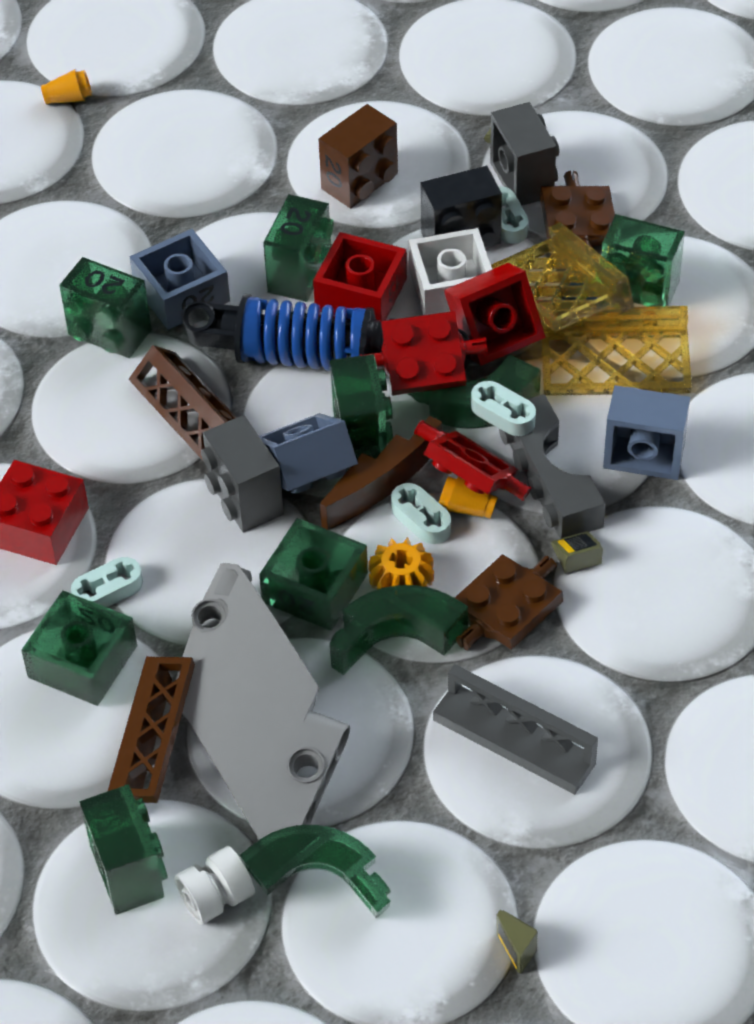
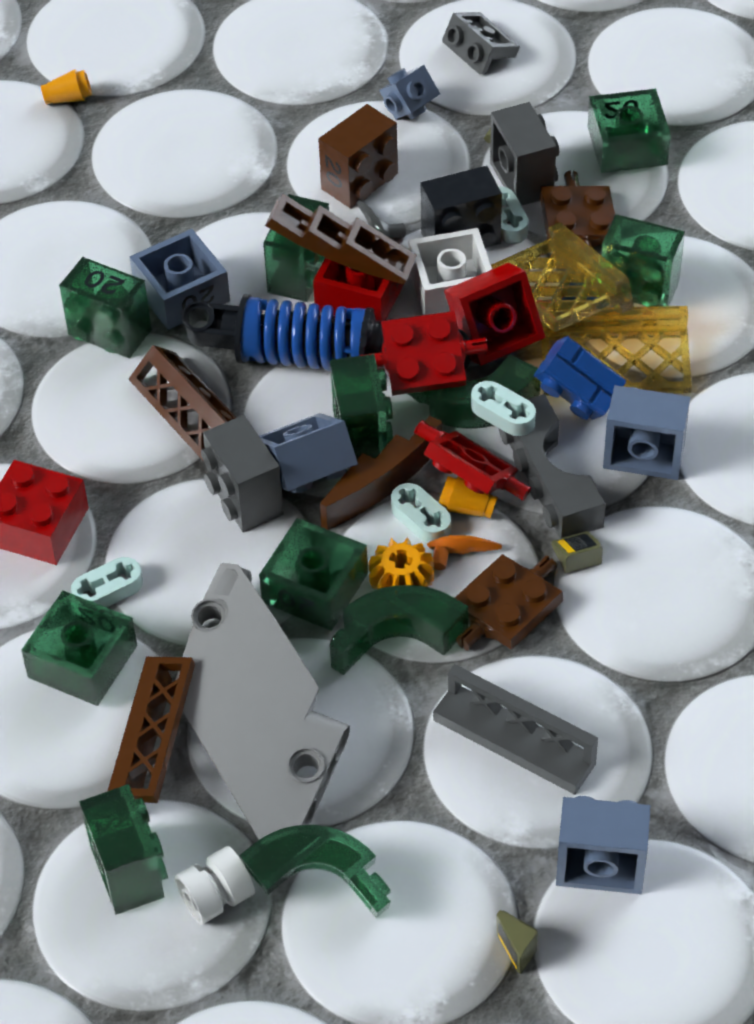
(348, 244): none -> reddish brown slope
(379, 224): none -> dark grey bar
(409, 92): none -> sand blue brick
(458, 544): none -> orange bar
(478, 40): none -> dark grey bracket
(578, 379): none -> blue brick
(603, 844): none -> sand blue brick
(628, 130): none -> clear green brick

